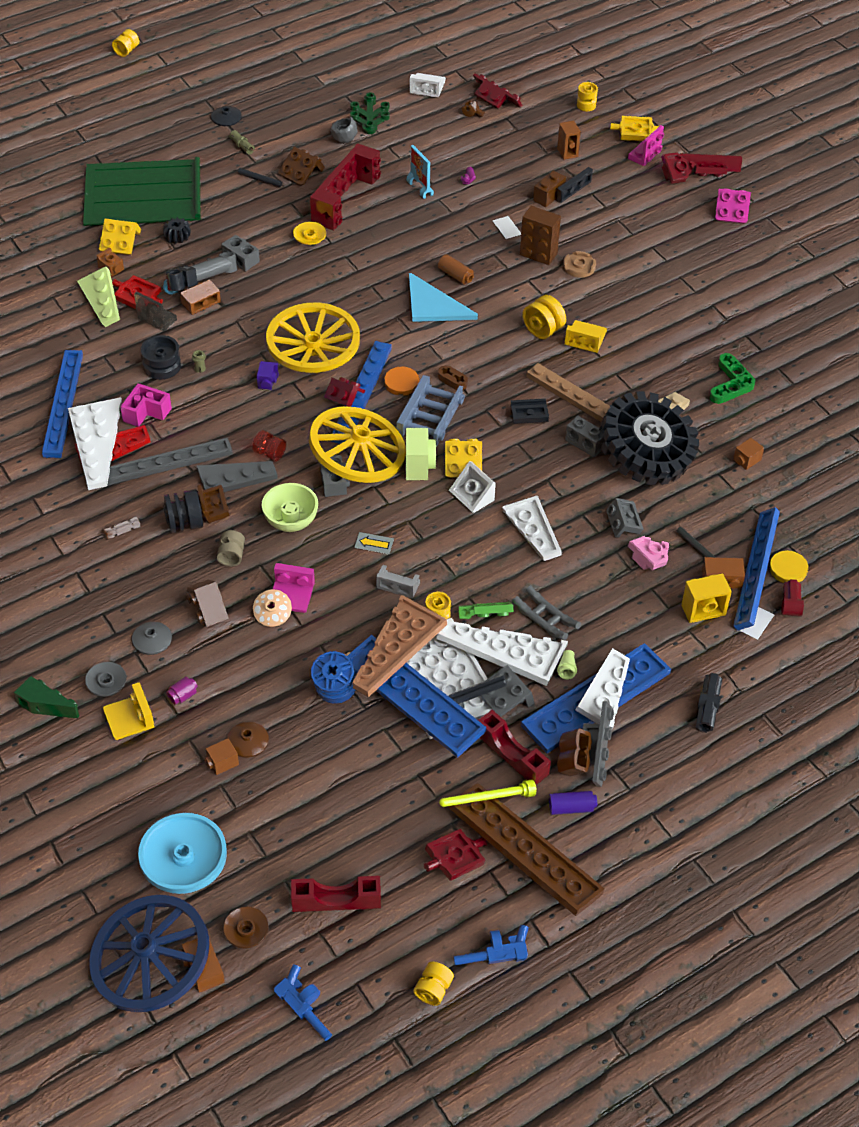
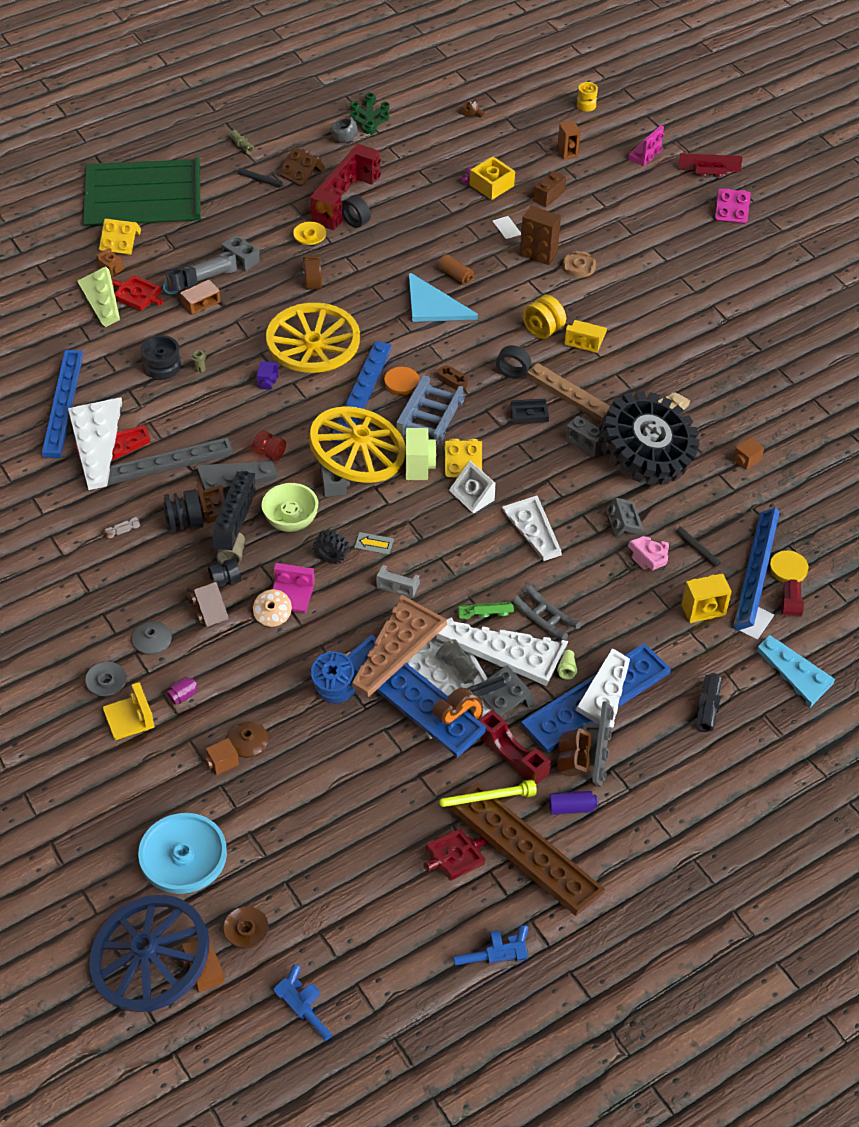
(40, 699): dark green slope -> none
(125, 43): yellow wheel -> none
(145, 402): dark pink brick -> none
(153, 312): clear smoke bracket -> none
(176, 230): black gear -> none
(225, 573): none -> black wheel
(226, 116): black dish -> none
(234, 511): none -> black brick
(312, 272): none -> reddish brown animal
(313, 896): dark red arch -> none
(330, 546): none -> black tyre
(342, 391): dark red bracket -> none
(361, 207): none -> black tyre
(420, 171): medium azure flag -> none
(426, 84): white bracket -> none
(434, 983): yellow wheel -> none
(439, 604): yellow wheel -> none
(457, 661): none -> clear smoke plant
(457, 704): none -> reddish brown animal
(492, 178): none -> yellow brick
(493, 94): dark red bracket -> none
(509, 370): none -> black tyre
(574, 185): black tile -> none
(634, 128): yellow plate -> none
(676, 167): dark red plate -> none
(731, 568): dark orange brick -> none
(742, 382): green beam -> none
(795, 669): none -> medium azure wing

